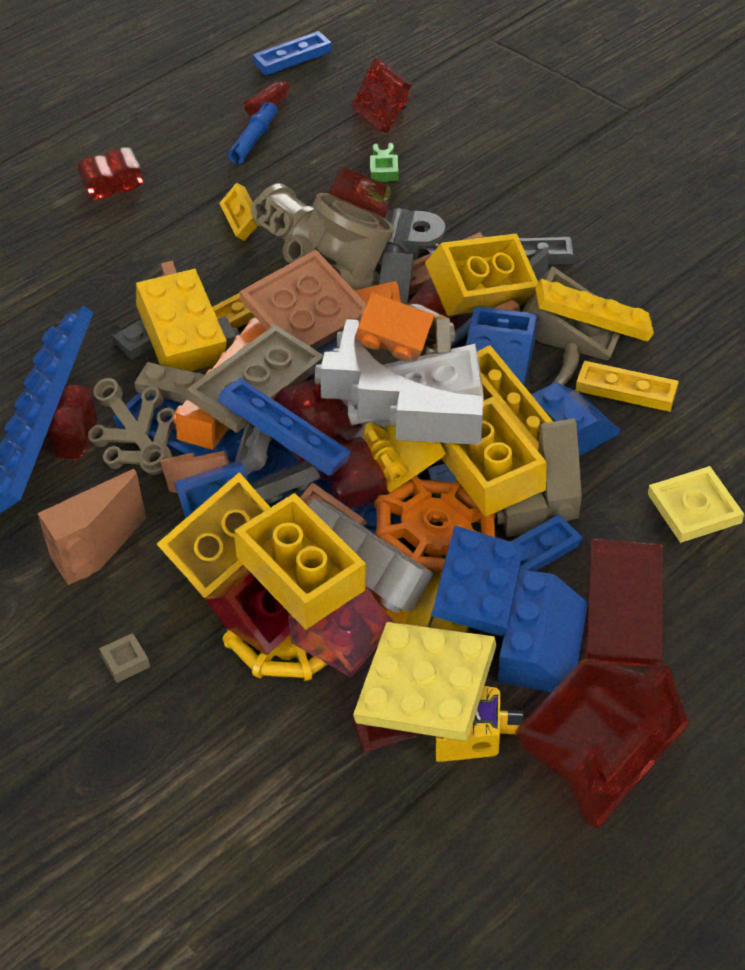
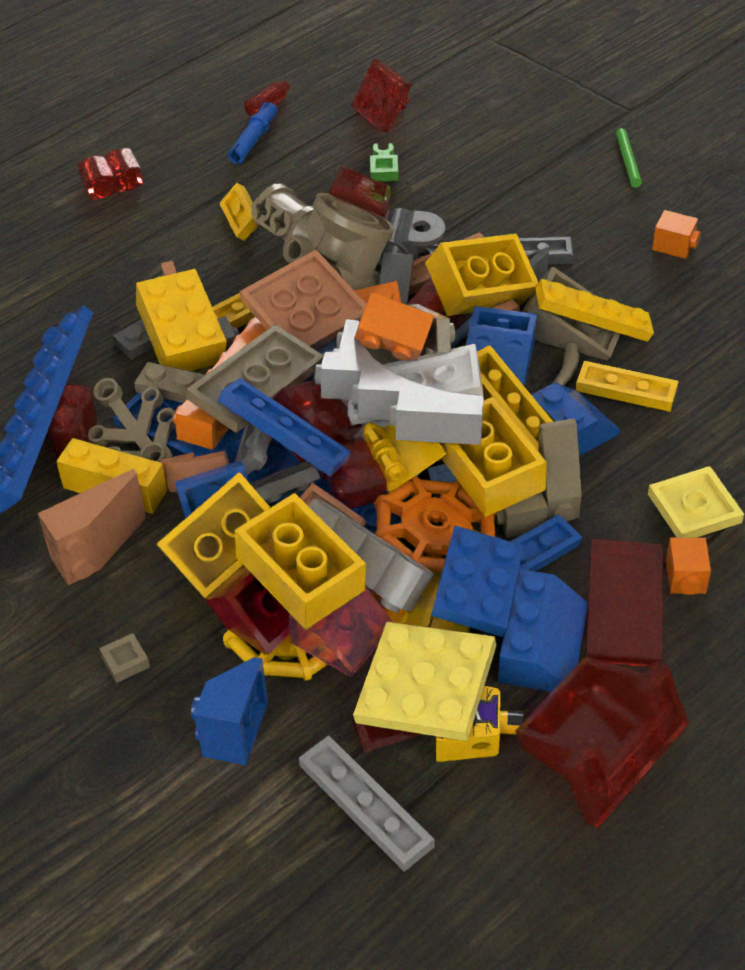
(88, 465): none -> yellow brick
(231, 712): none -> blue slope
(292, 53): blue plate -> none
(367, 803): none -> light grey plate
(628, 157): none -> bright green bar
(676, 234): none -> orange brick
(688, 566): none -> orange brick

